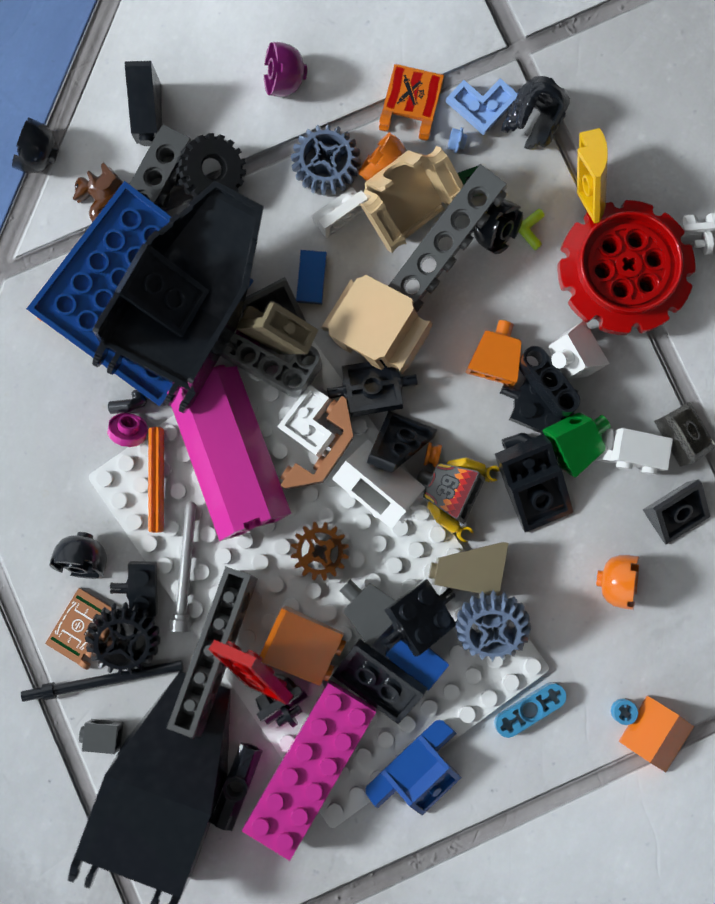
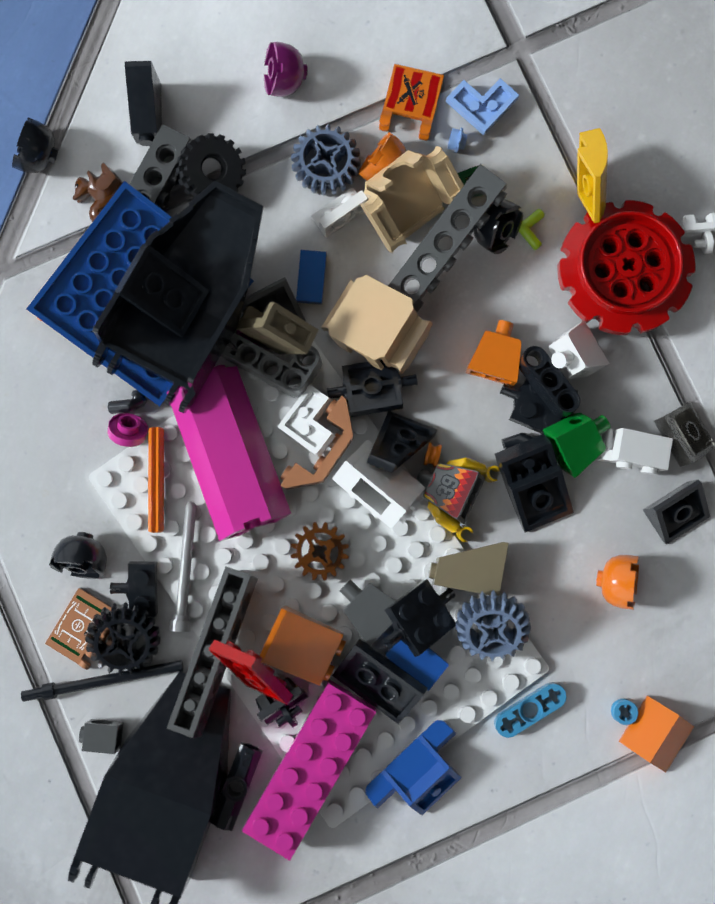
(548, 100): black piece -> none

